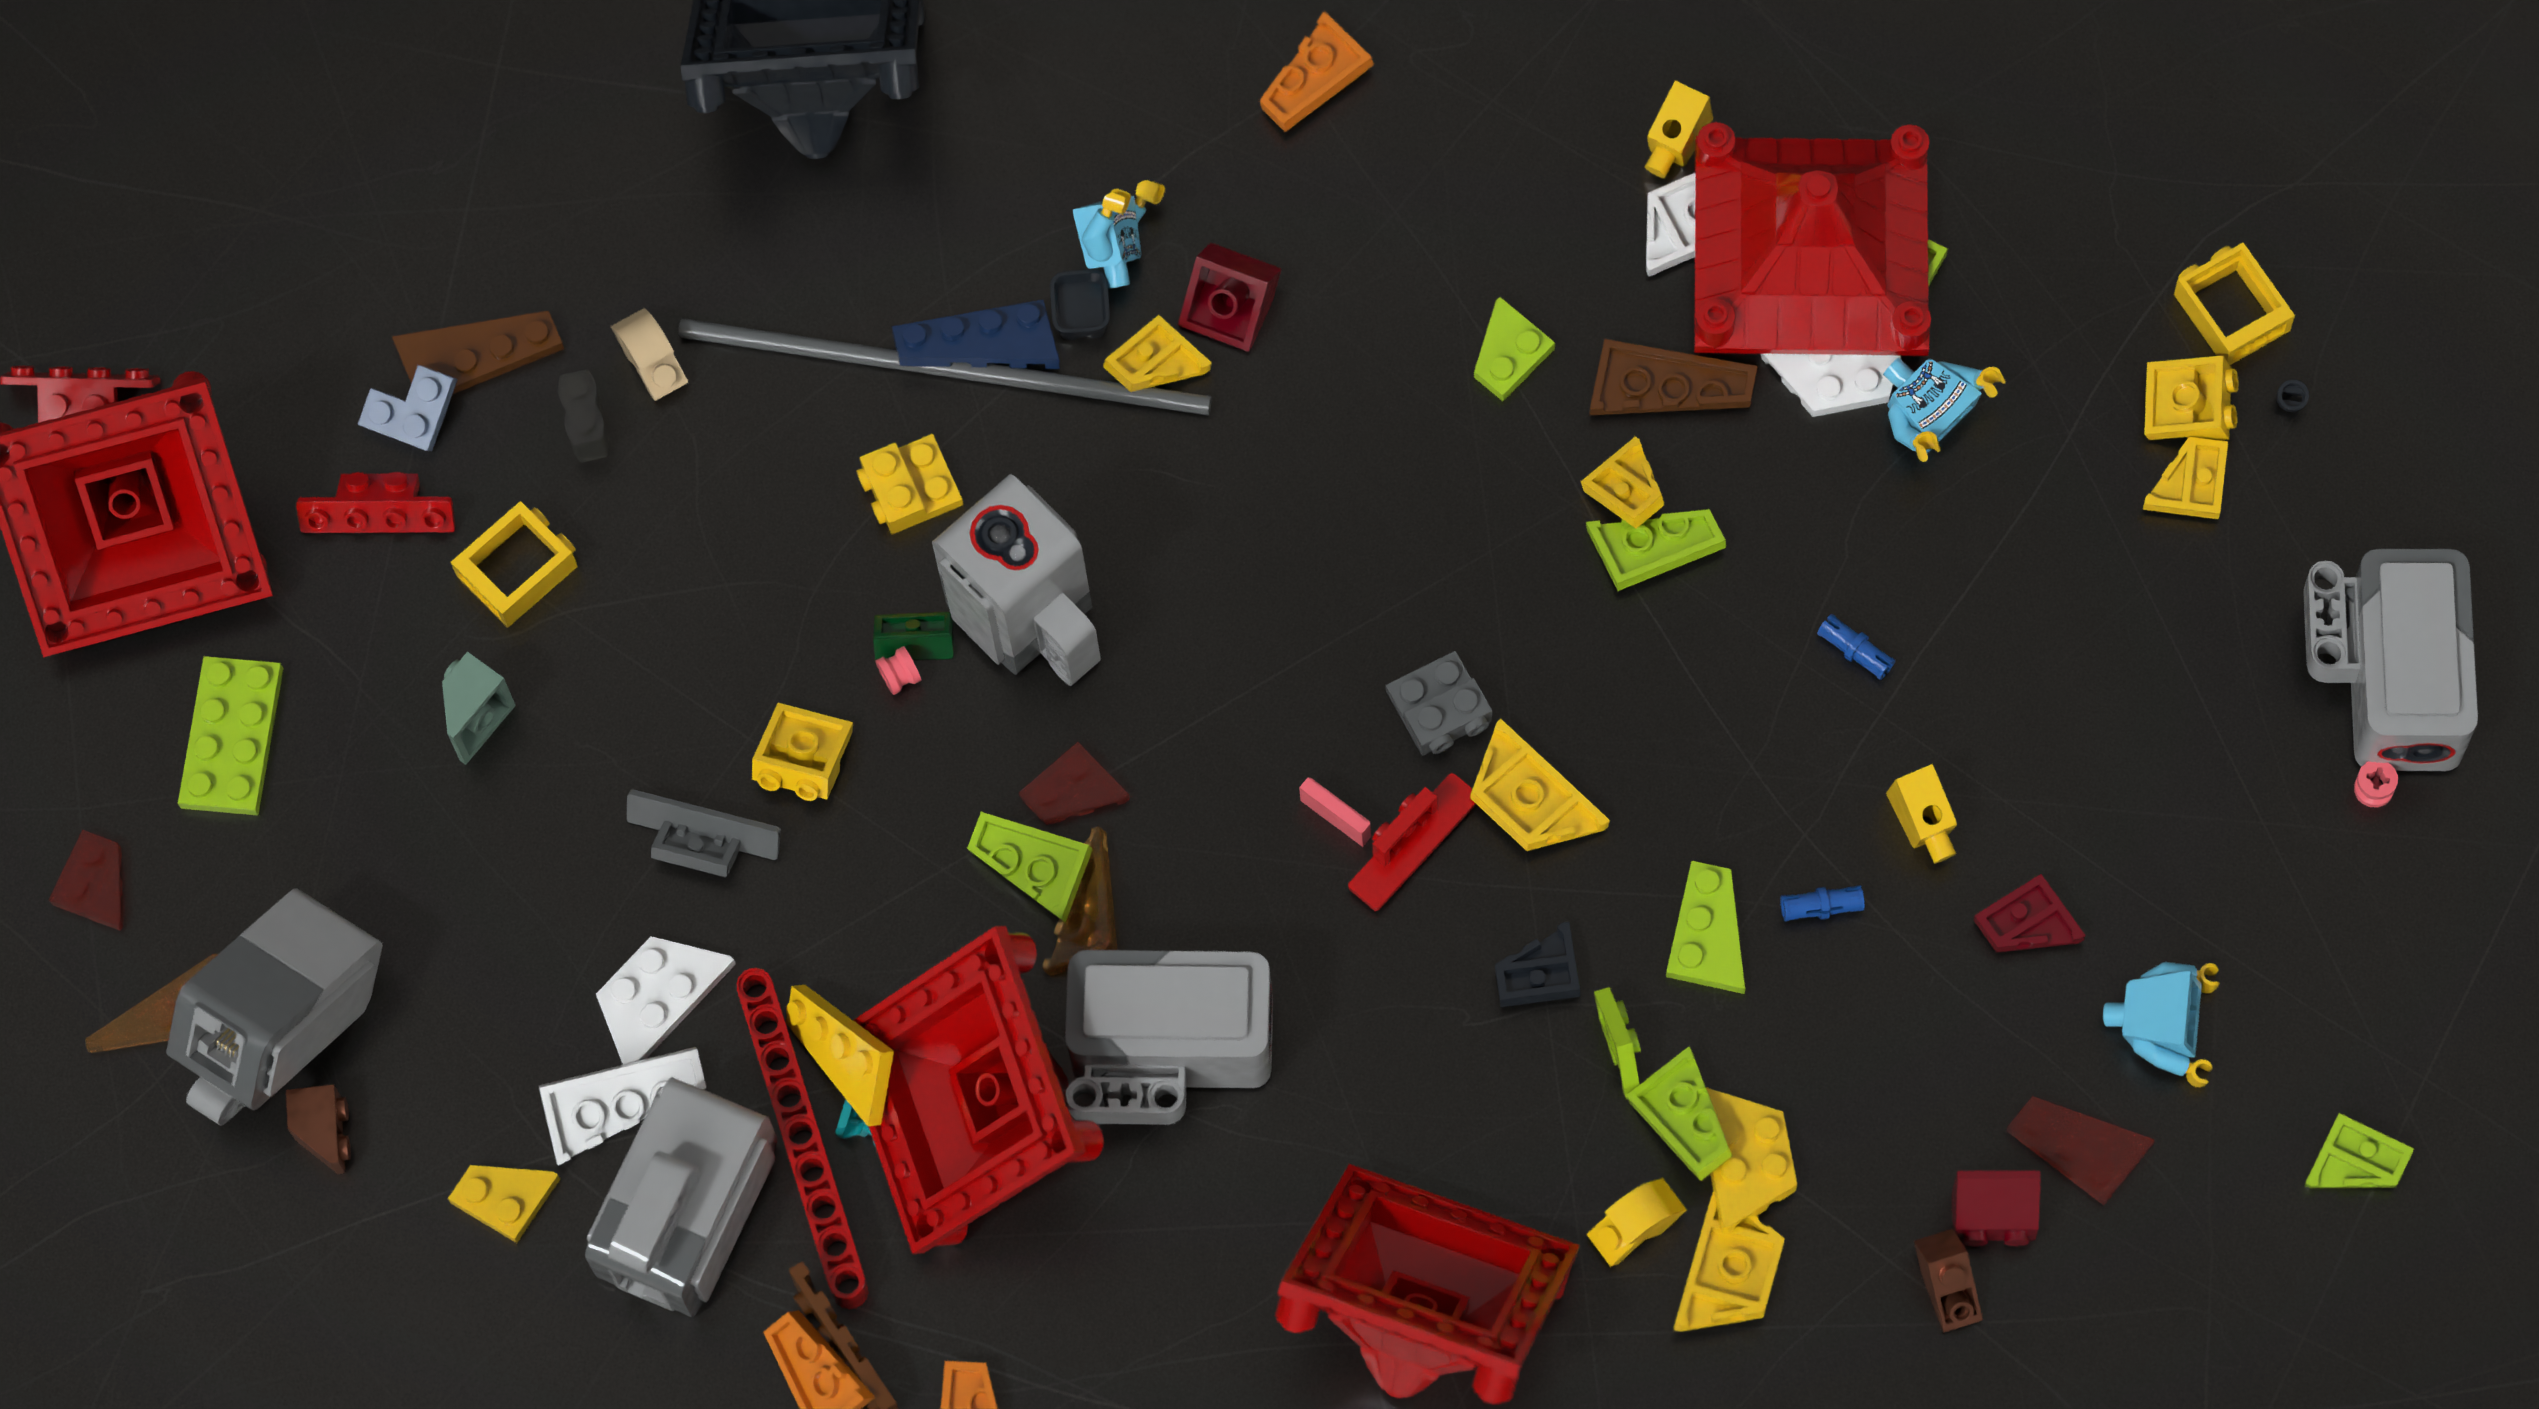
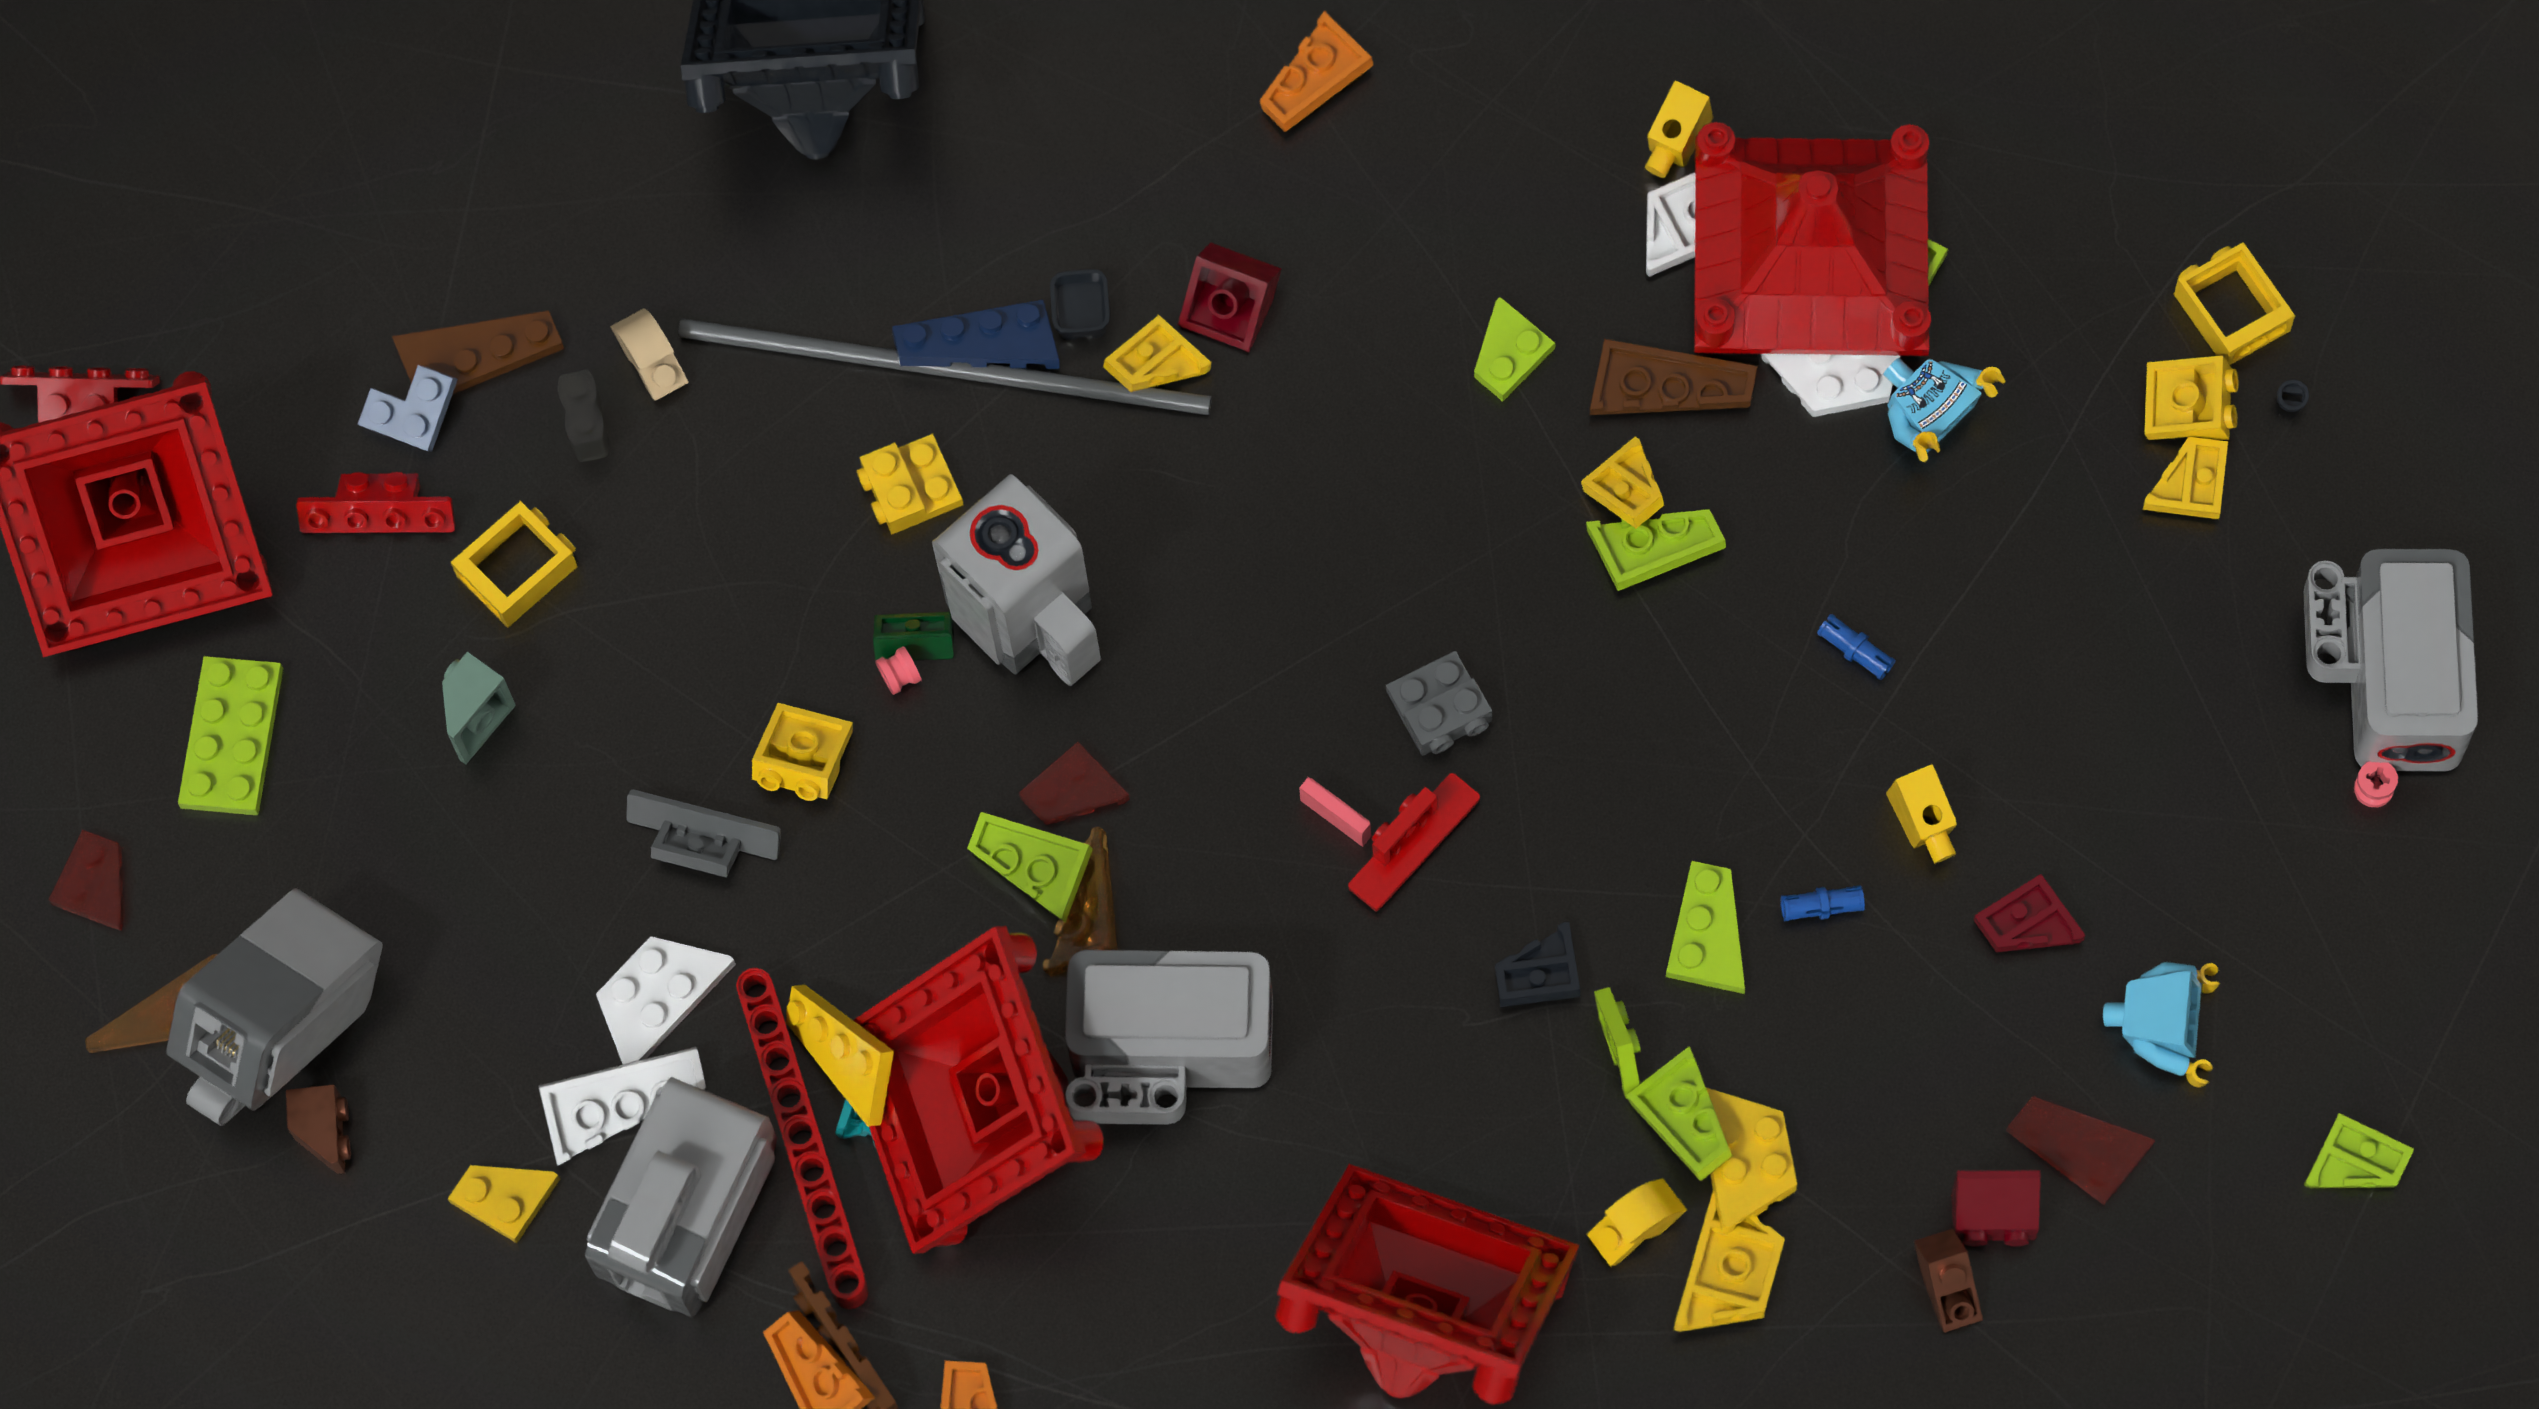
(1111, 231): medium azure torso -> none
(1530, 795): yellow wing -> none

